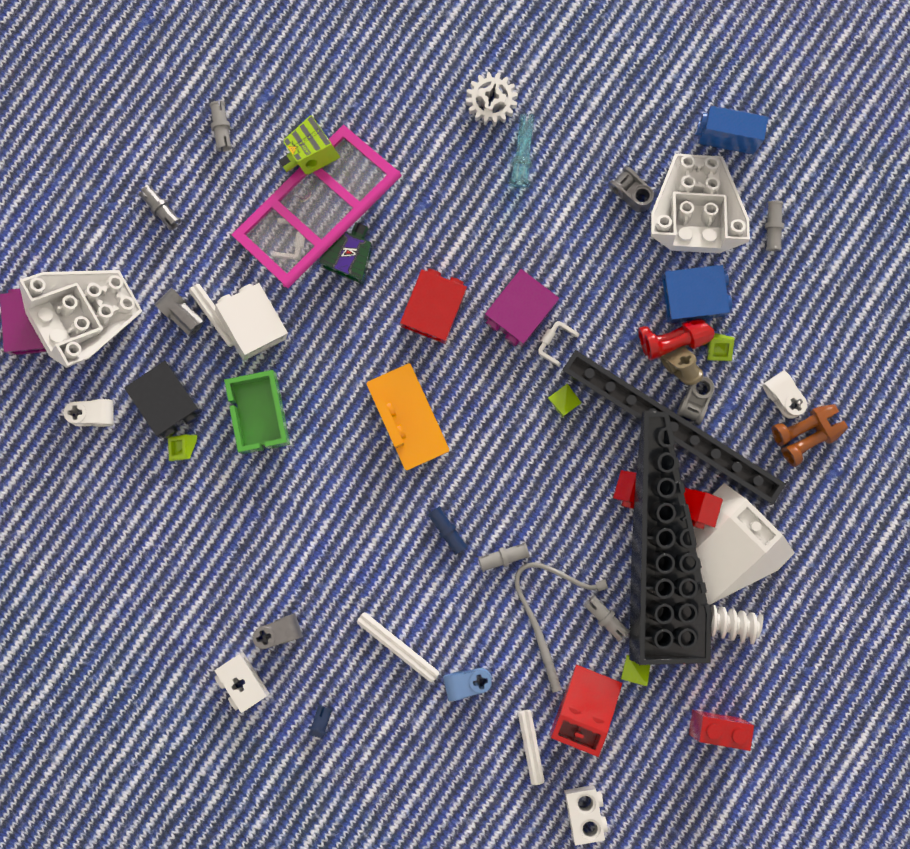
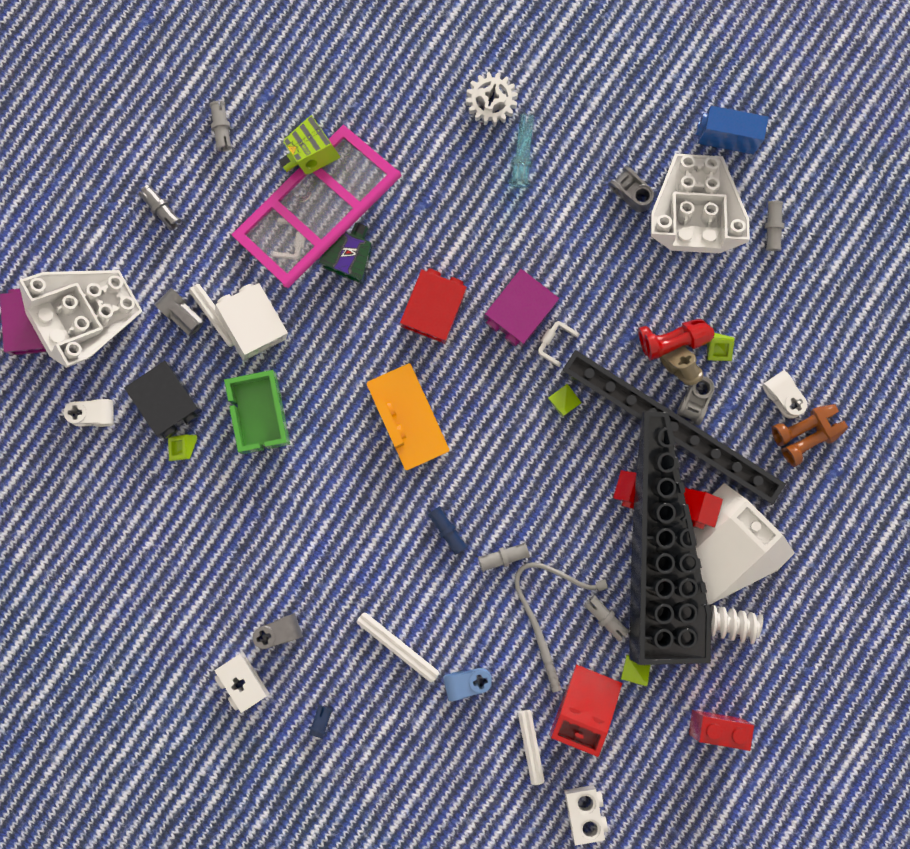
(696, 293): blue brick -> none

